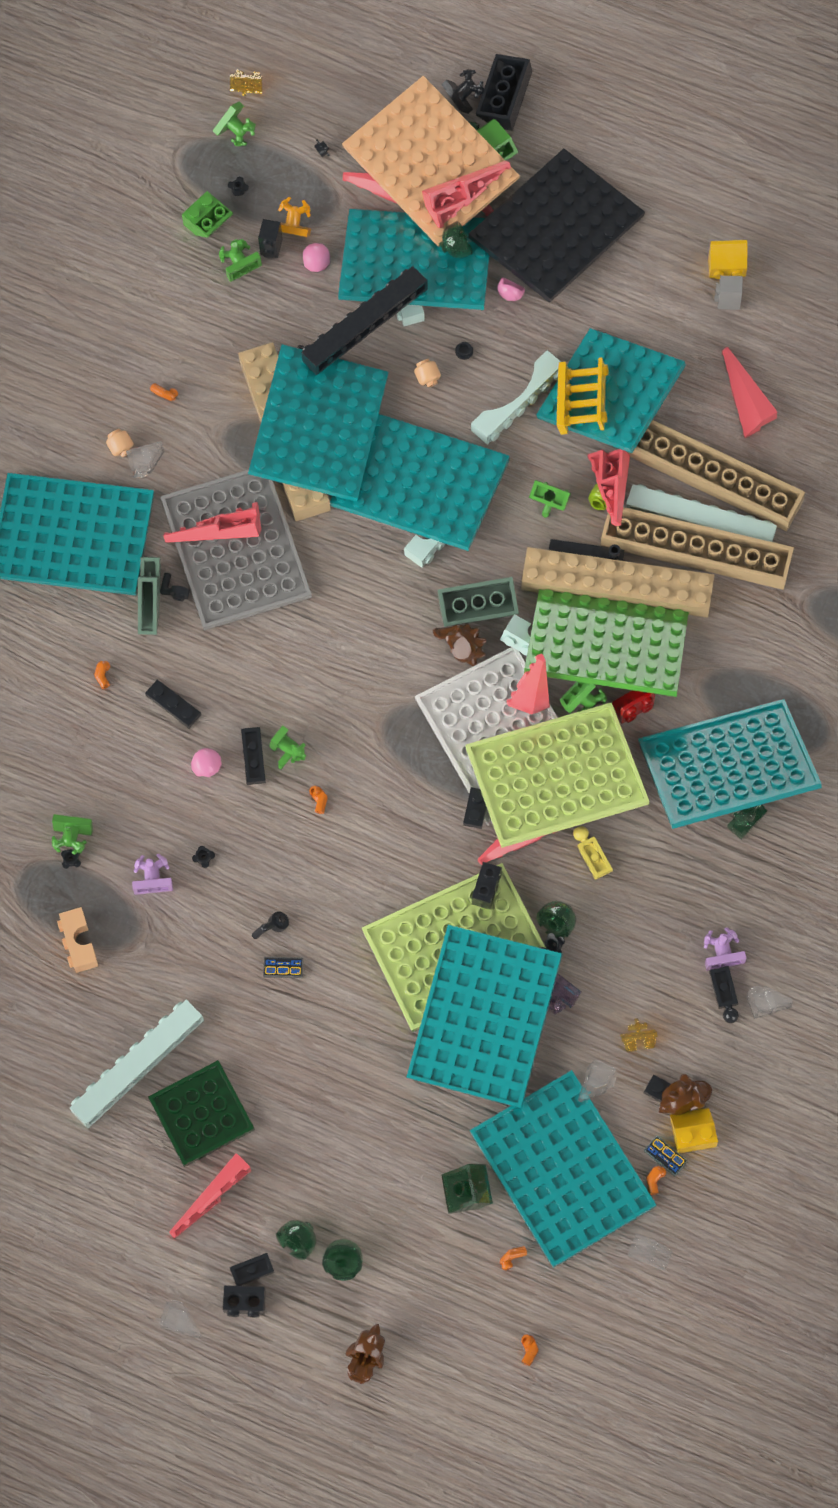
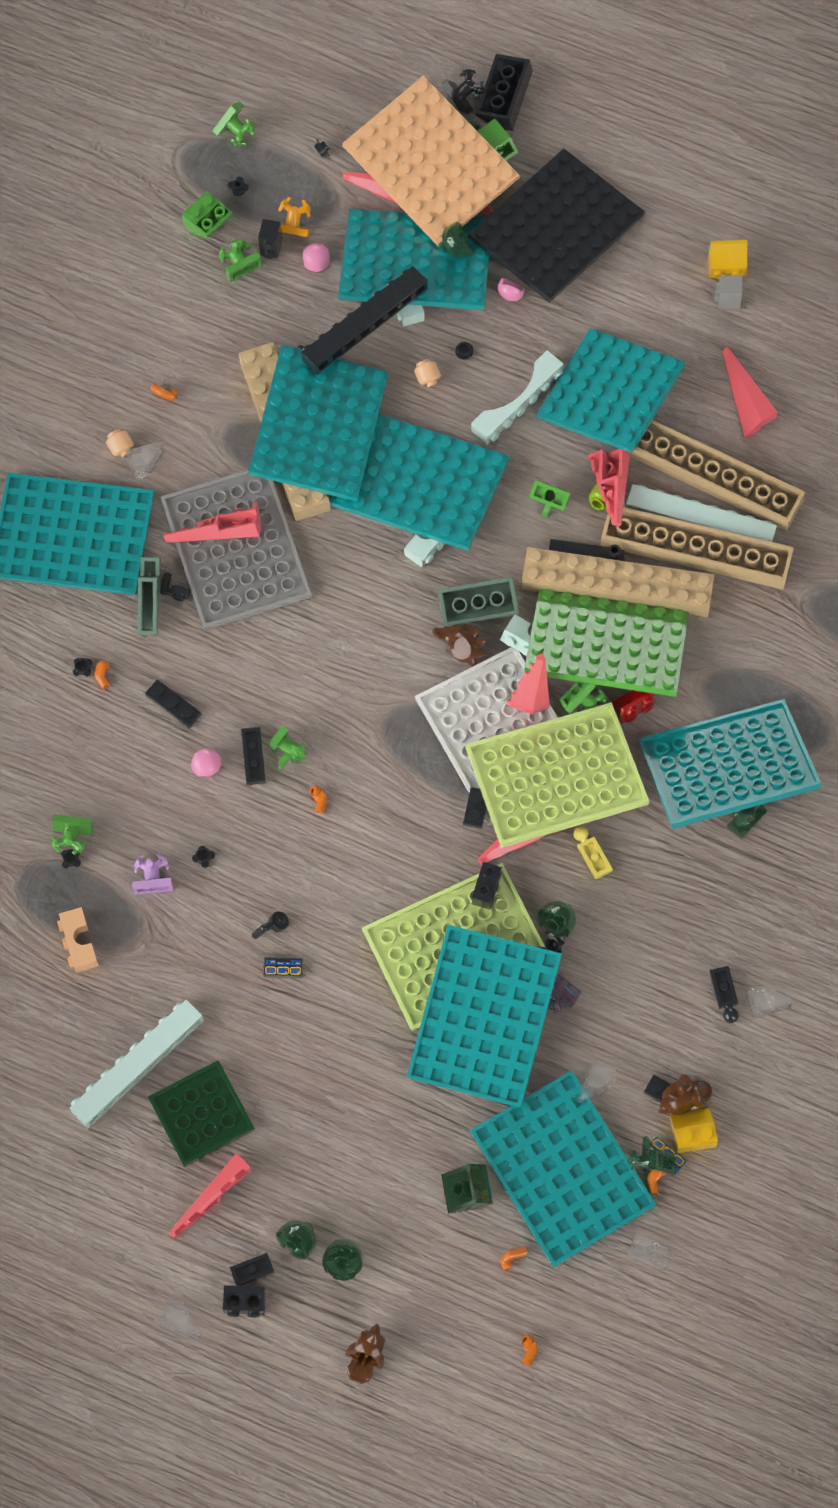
(78, 662): none -> black plate
(246, 83): clear yellow hips -> none
(449, 197): coral wedge -> none
(565, 389): yellow fence -> none
(629, 1039): clear yellow hips -> none
(652, 1159): none -> clear green piece
(724, 956): lavender piece -> none

